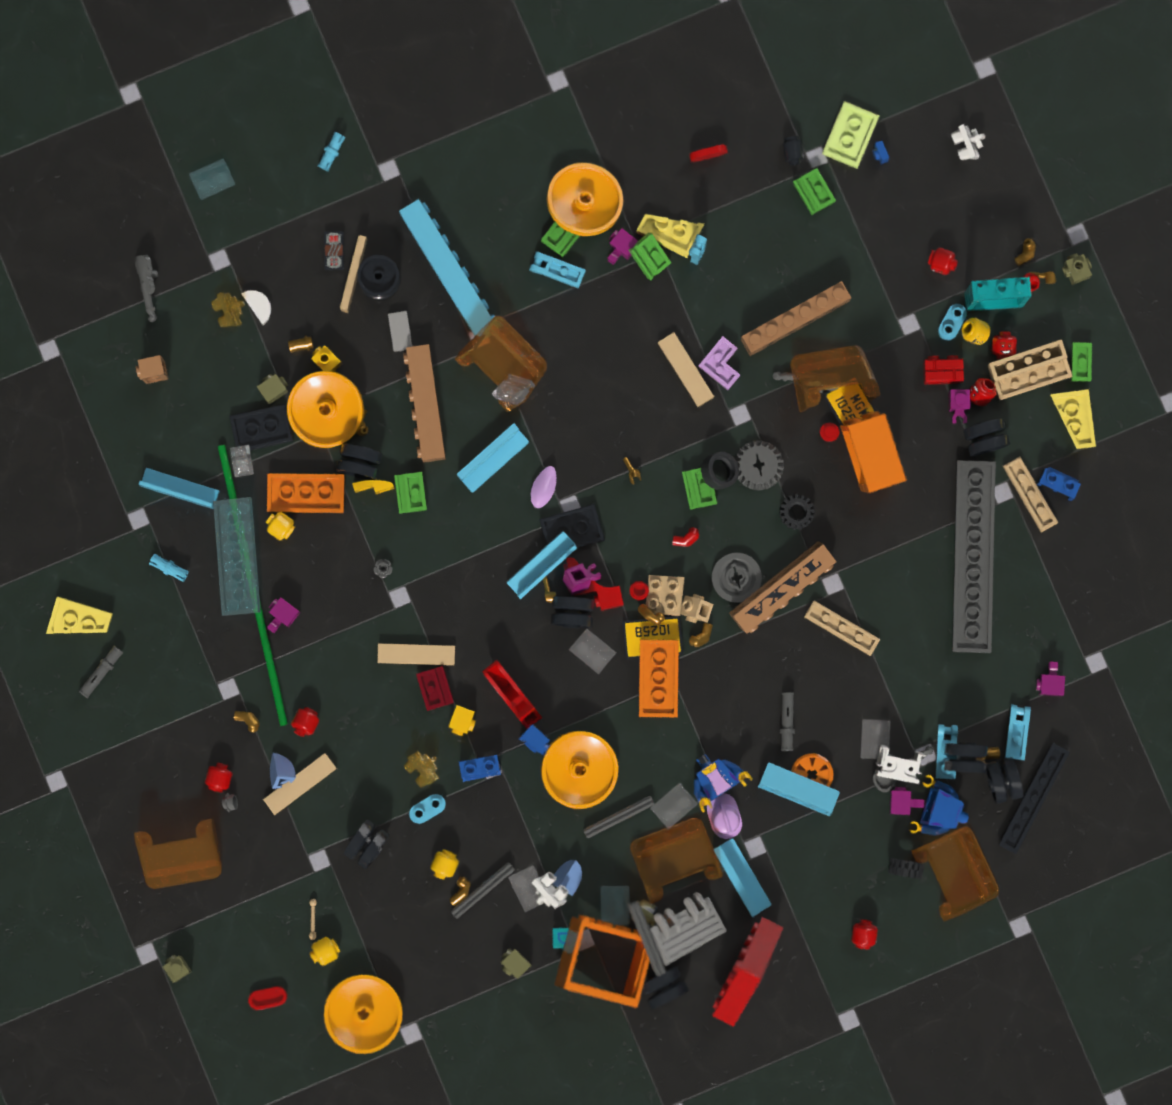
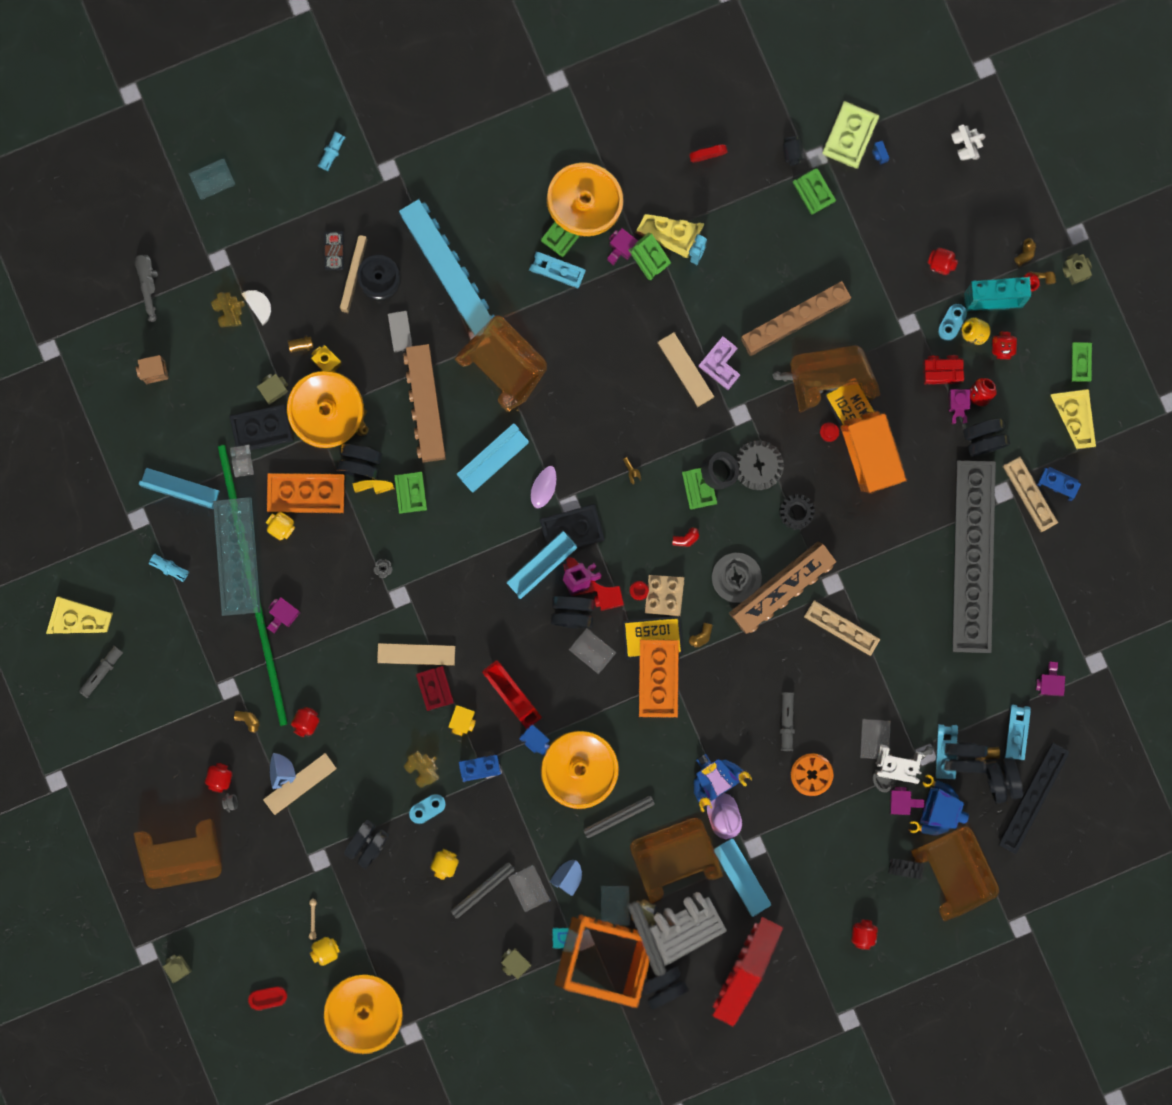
(463, 891): pearl gold arm -> none
(513, 389): clear plate -> none
(547, 892): white hips -> none
(548, 595): pearl gold hand -> none
(649, 615): pearl gold arm -> none
(674, 806): clear plate -> none
(696, 608): tan brick -> none
(799, 789): medium azure panel -> none
(1030, 370): tan brick -> none

